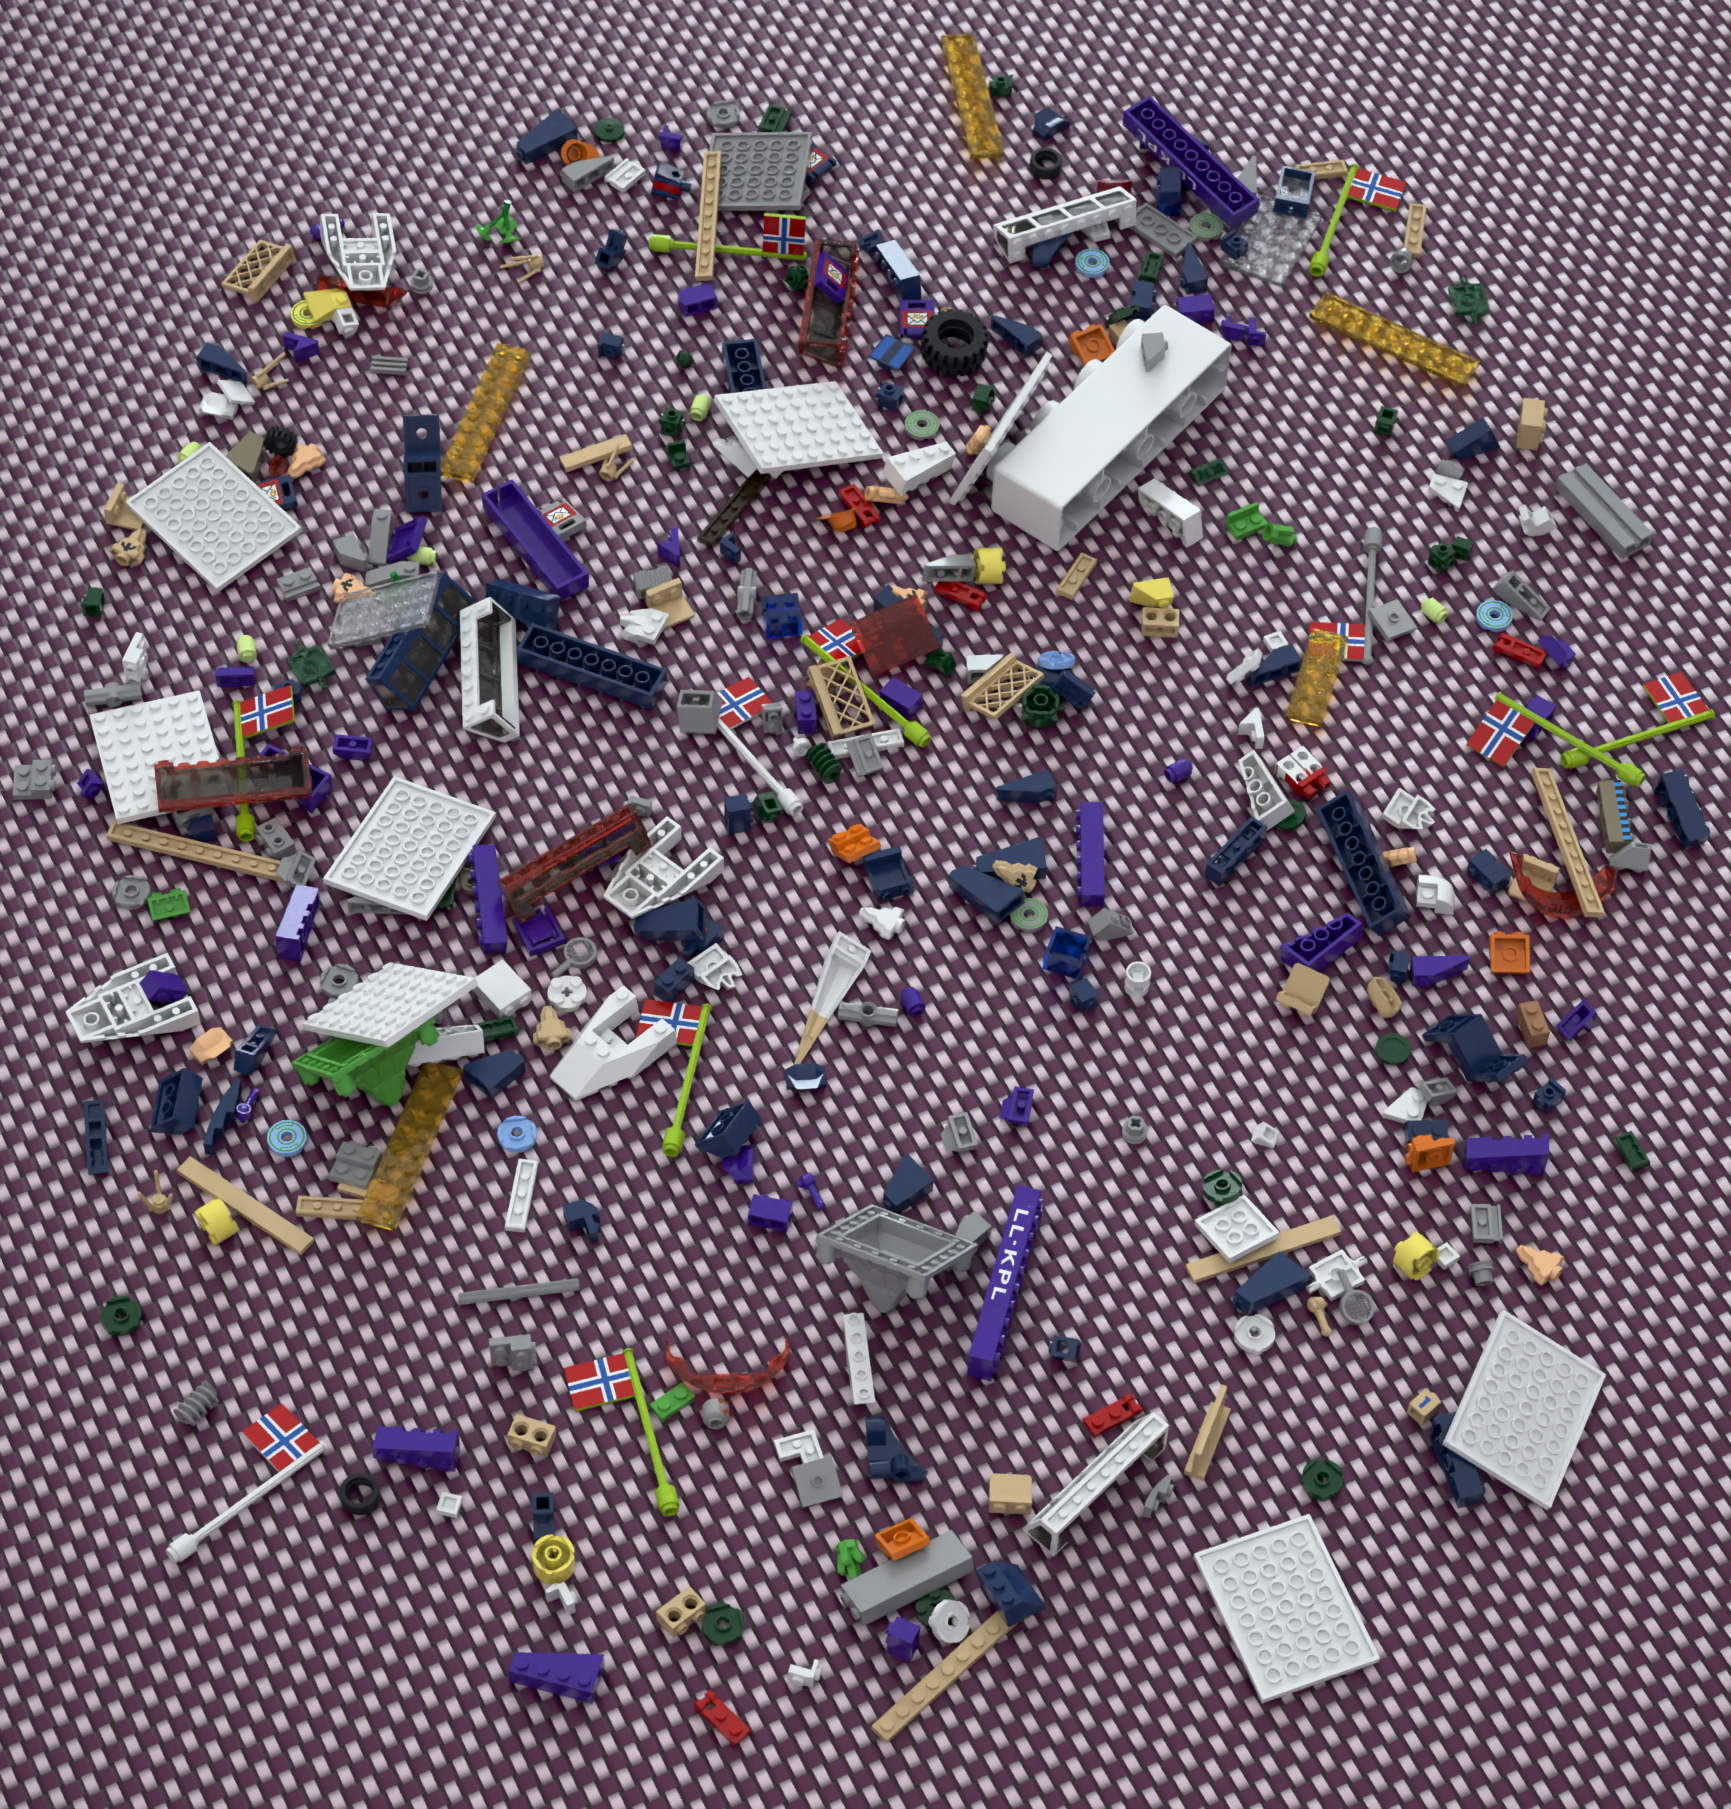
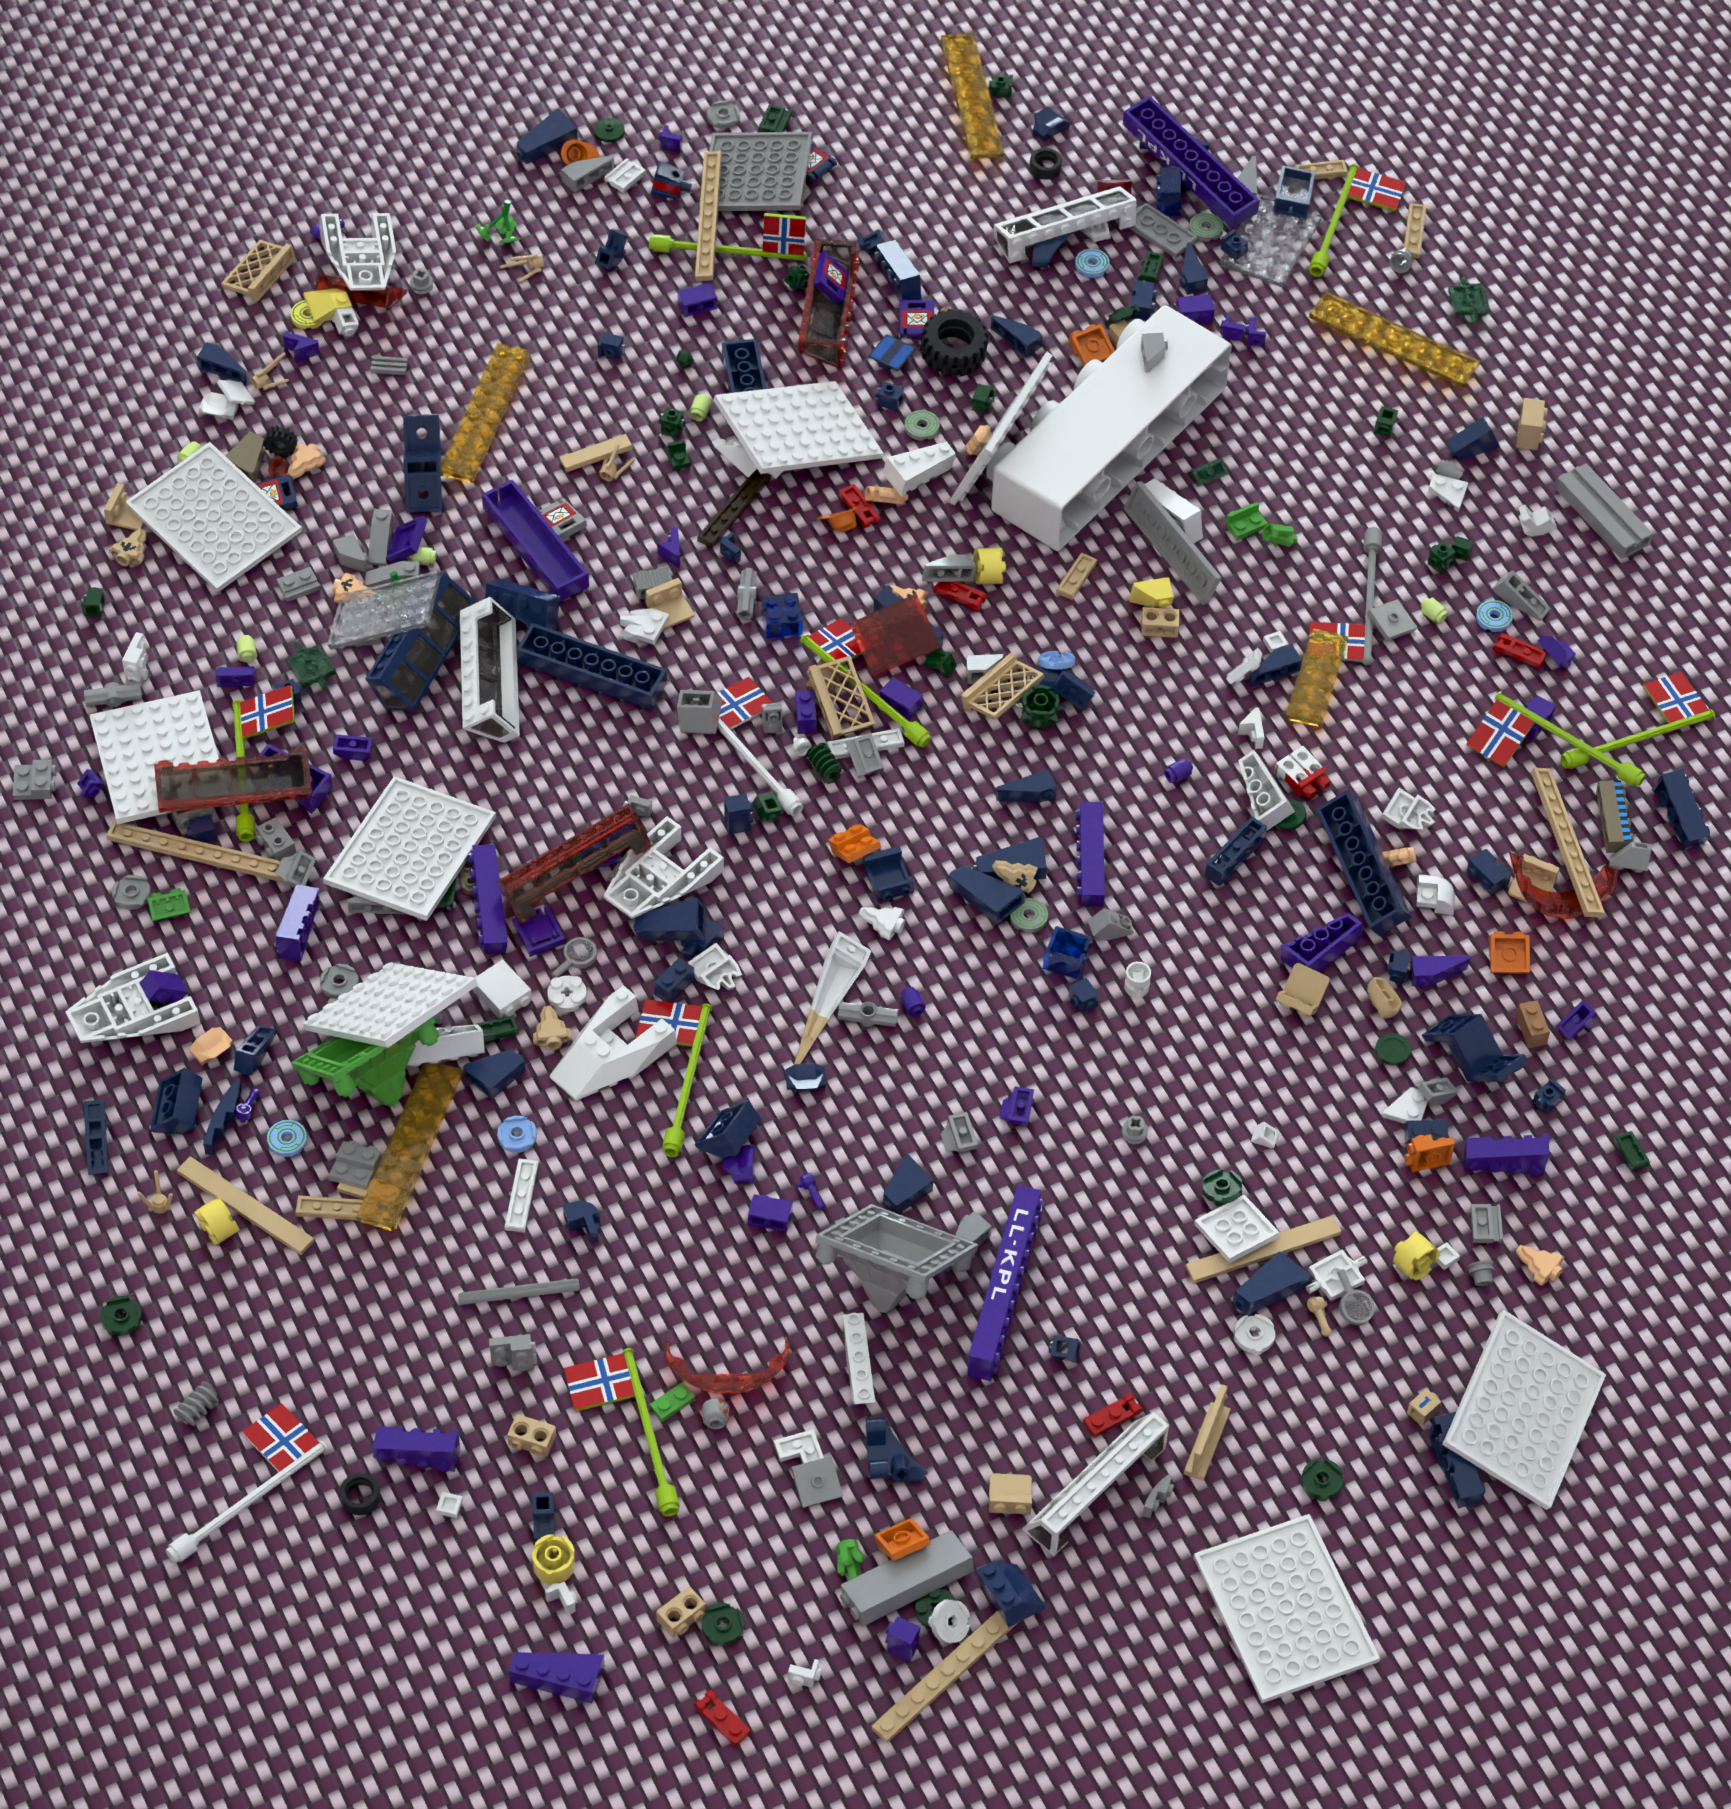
(1172, 543): none -> light grey plate

